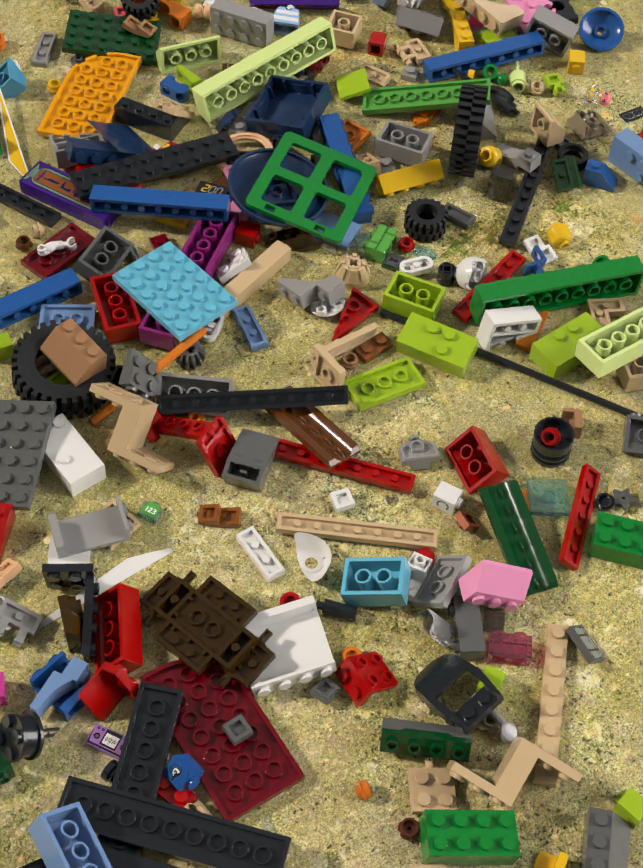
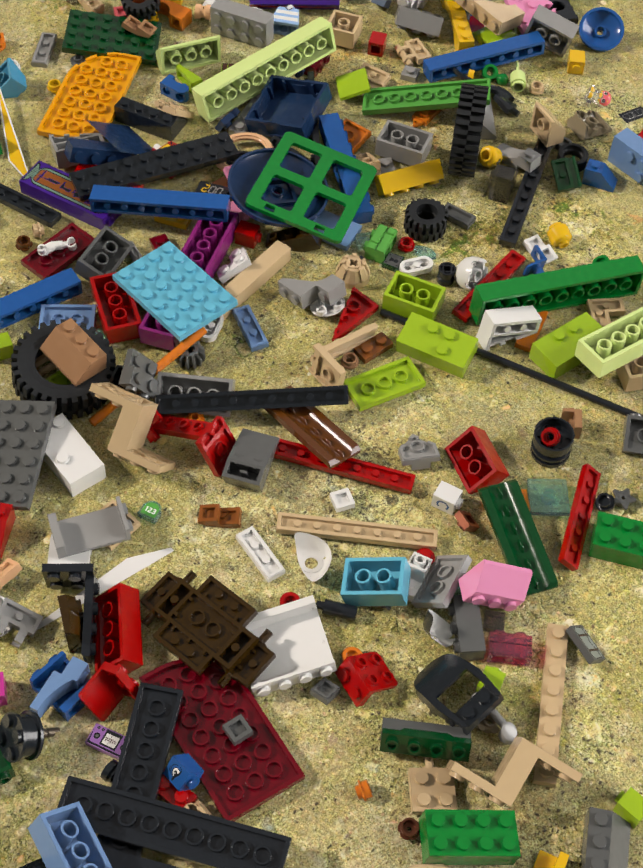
(554, 82): lime plate -> none

